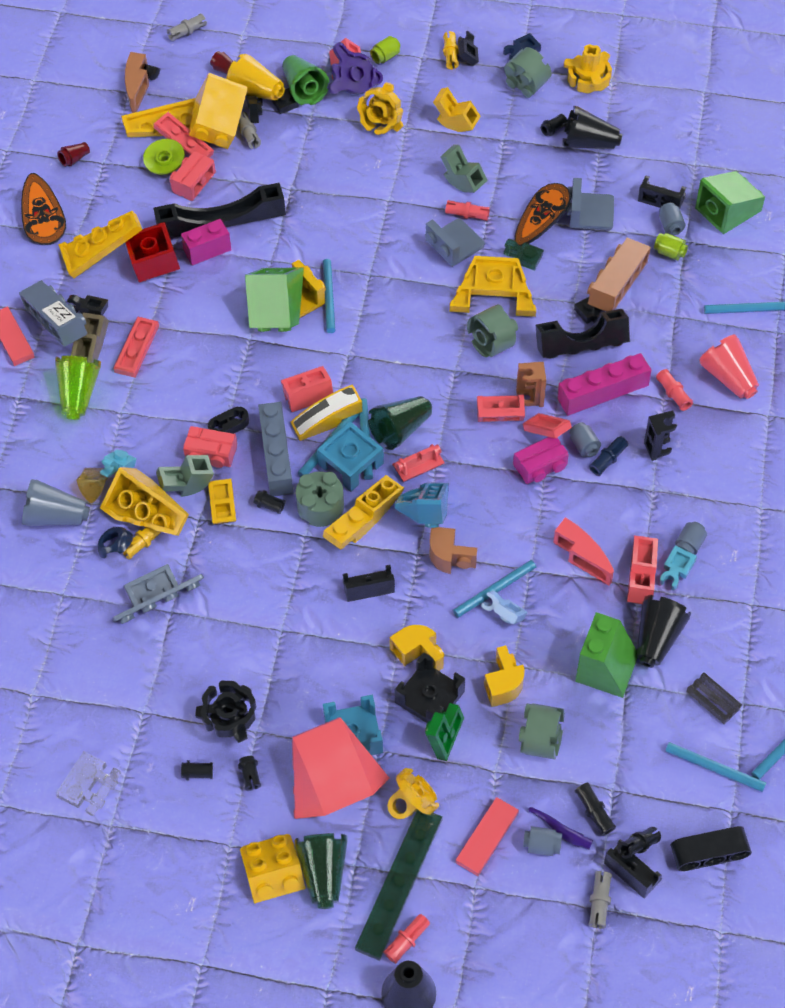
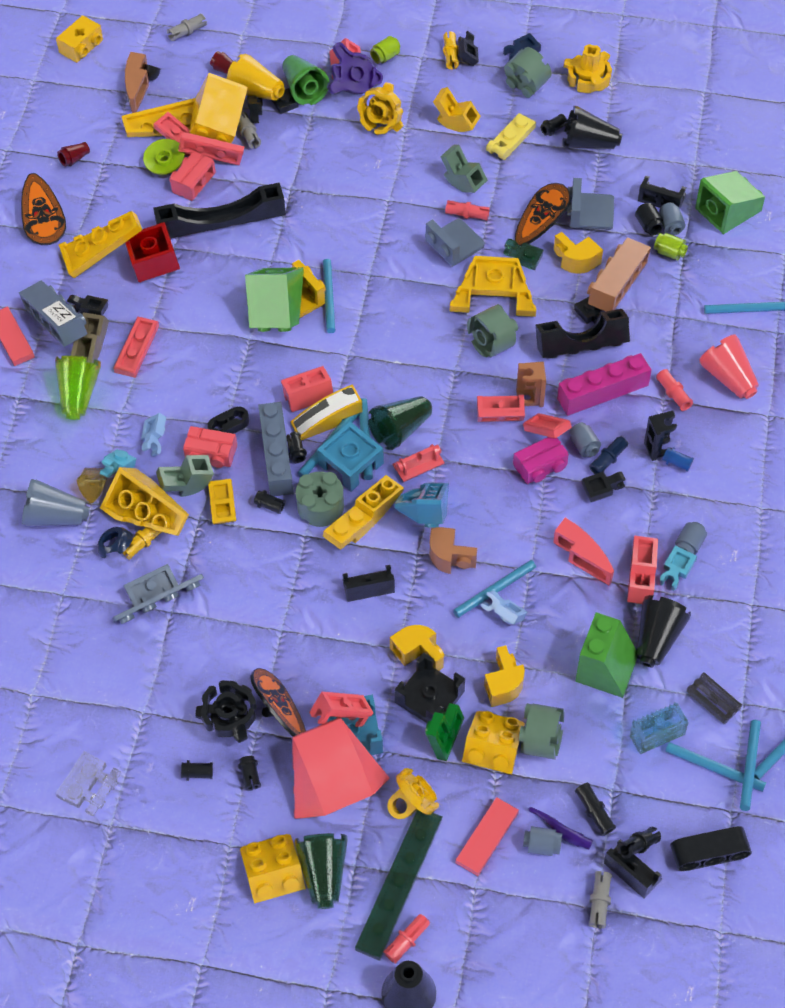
(79, 38): none -> yellow brick
(153, 430): none -> light blue plate
(206, 242): dark pink brick -> none
(211, 148): none -> coral tile
(277, 701): none -> shield
(297, 453): none -> black pin
(341, 705): none -> coral hinge
(492, 742): none -> yellow bracket
(511, 136): none -> light yellow plate
(578, 257): none -> yellow brick
(600, 486): none -> black plate
(649, 218): none -> black brick
(658, 728): none -> clear light blue brick
(677, 459): none -> blue pin
(750, 764): none -> dark azure bar

